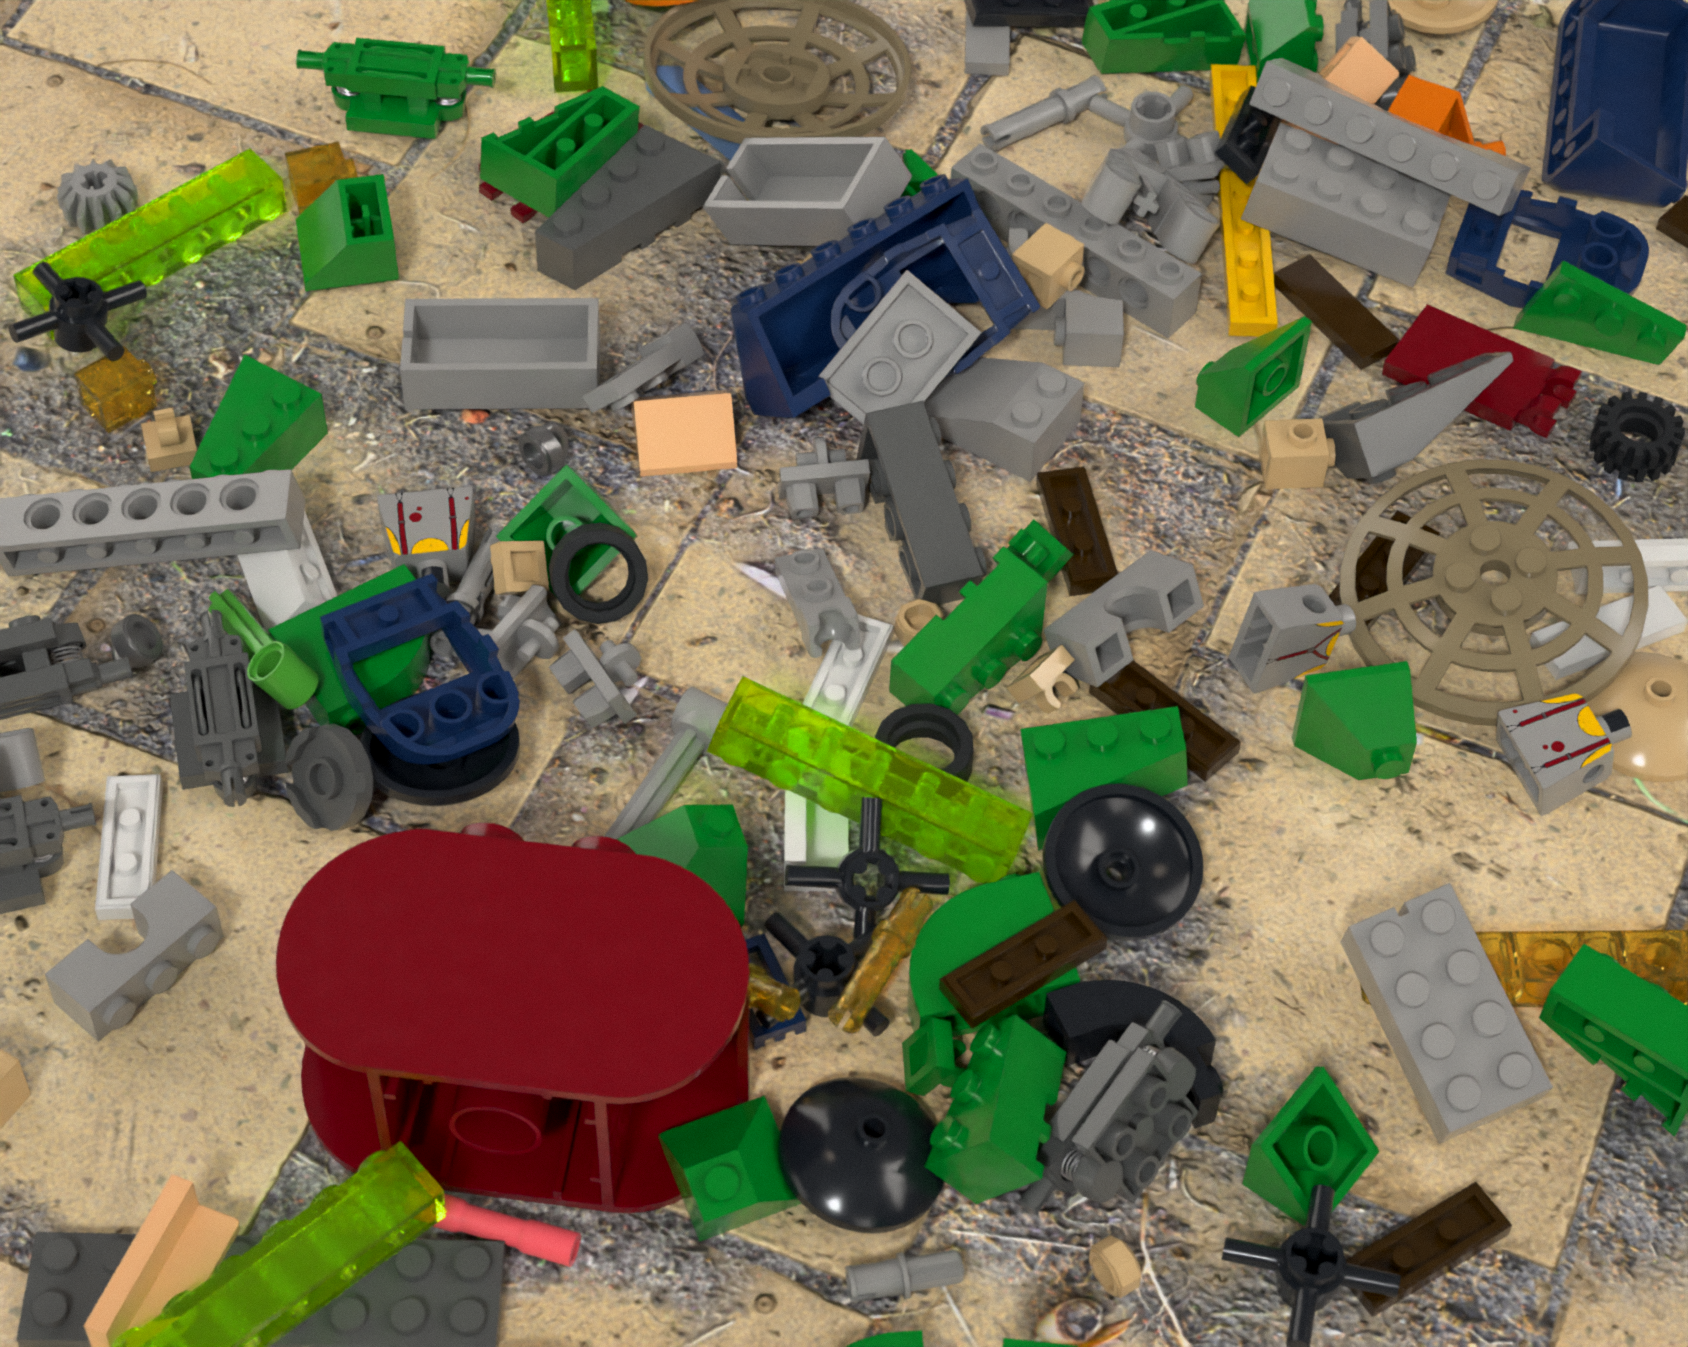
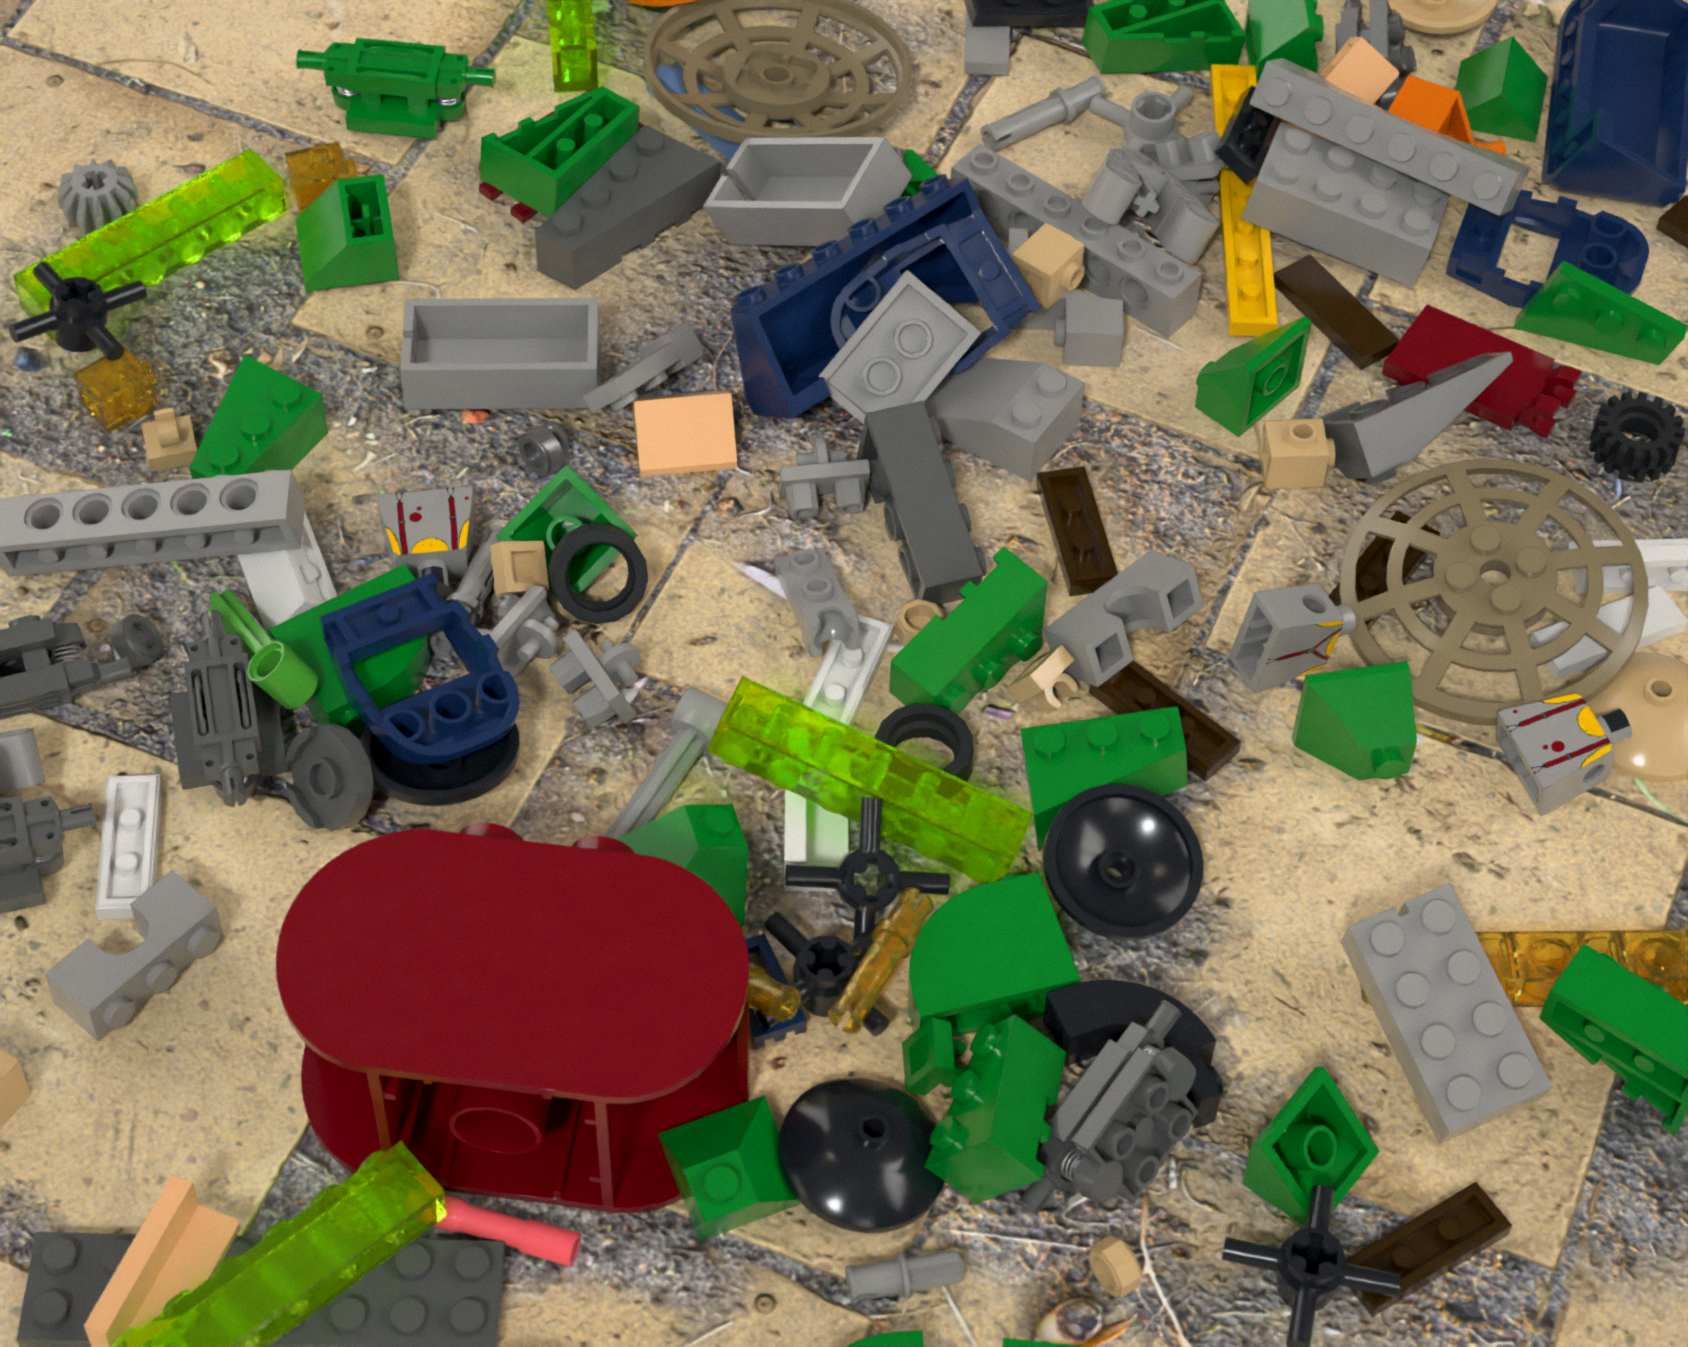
(1022, 964): dark brown tile -> none
(1039, 550): green tile -> none
(1503, 91): none -> green slope

